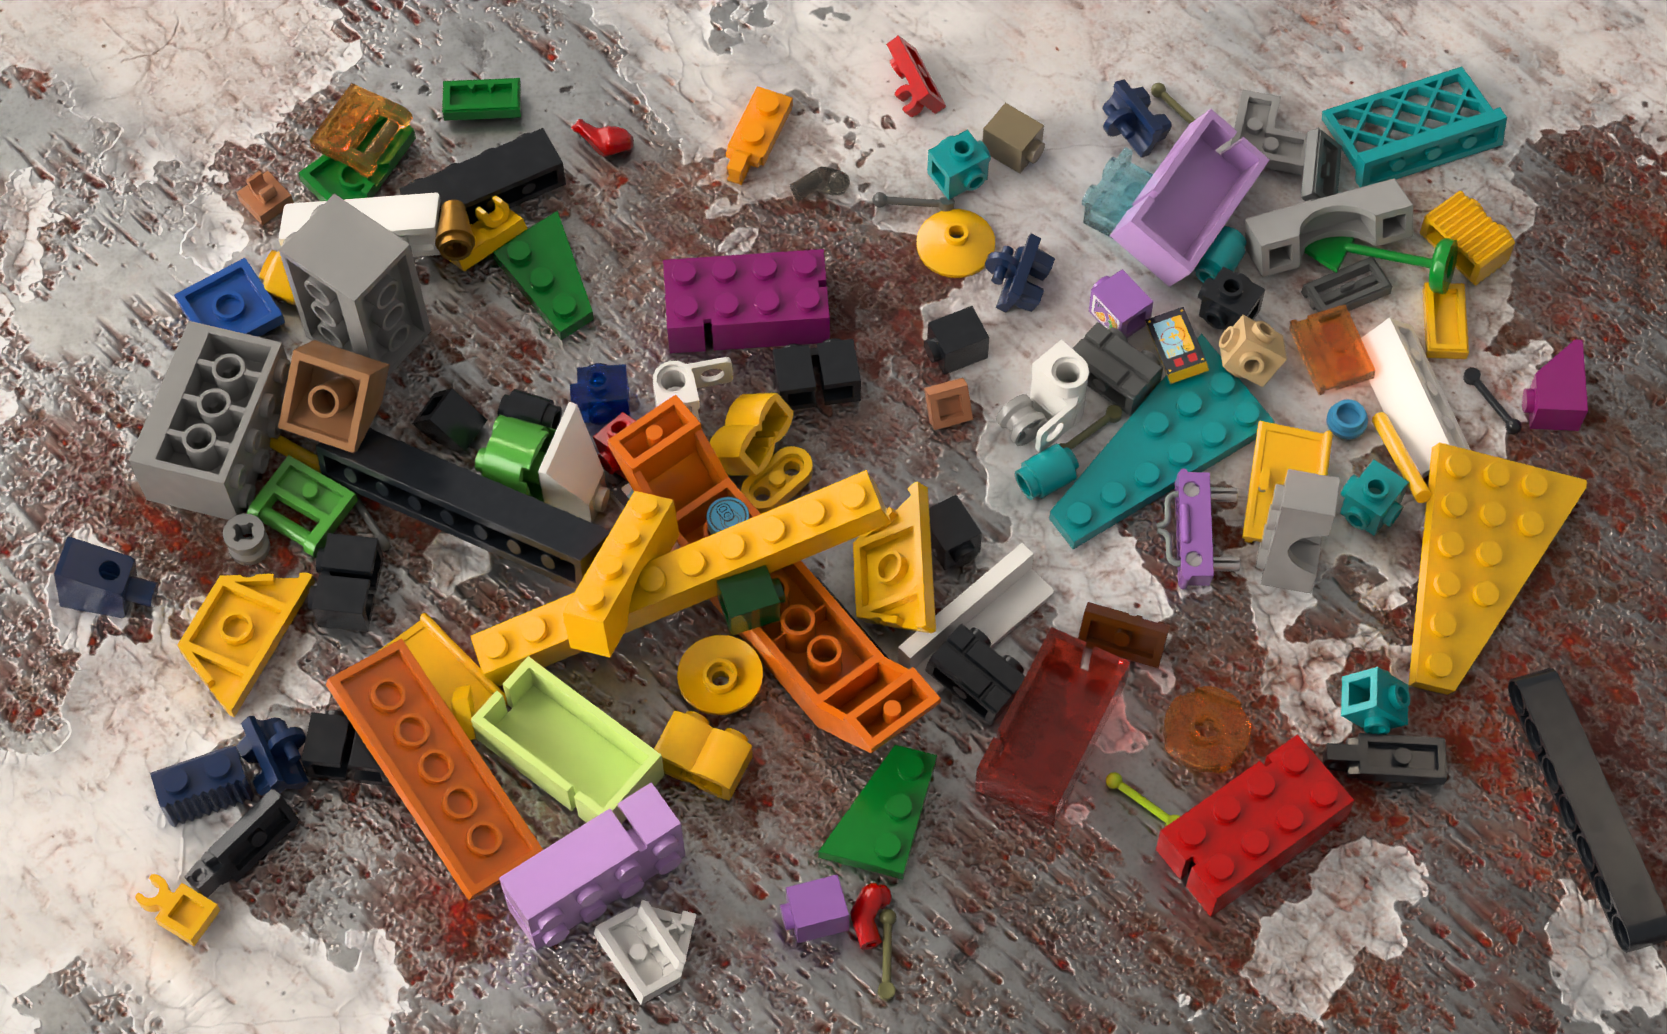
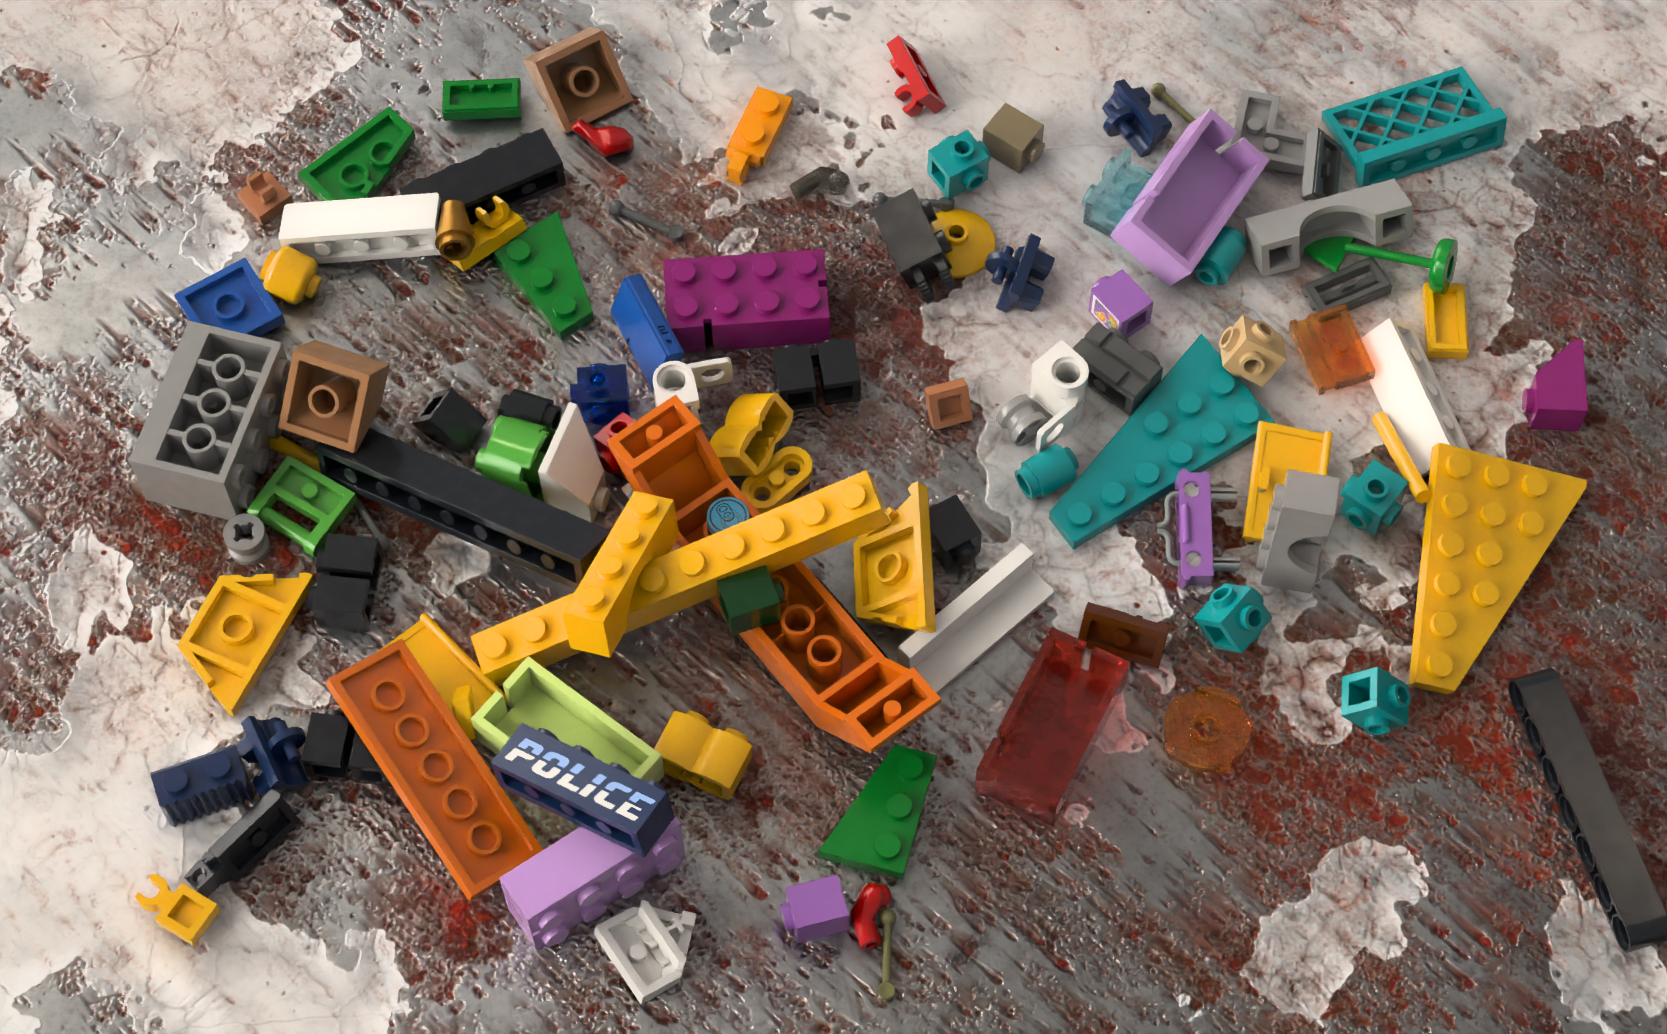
(100, 580): dark blue torso -> none
(350, 123): clear orange plate -> none
(355, 284): light grey brick -> none
(578, 78): none -> medium nougat slope
(584, 789): none -> dark blue brick
(644, 326): none -> blue piece
(674, 232): none -> dark grey hinge
(715, 658): yellow dish -> none
(914, 243): none -> black hinge
(957, 340): black brick -> none
(976, 672): black brick -> none
(1113, 415): olive hinge -> none
(1114, 781): lime hinge -> none
(1176, 345): tile -> none
(1229, 298): black brick -> none
(1233, 617): none -> teal brick
(1254, 825): red piece -> none
(1347, 419): dark azure plate -> none
(1389, 758): black hinge -> none
(1472, 377): black hinge -> none
(1481, 242): yellow brick -> none

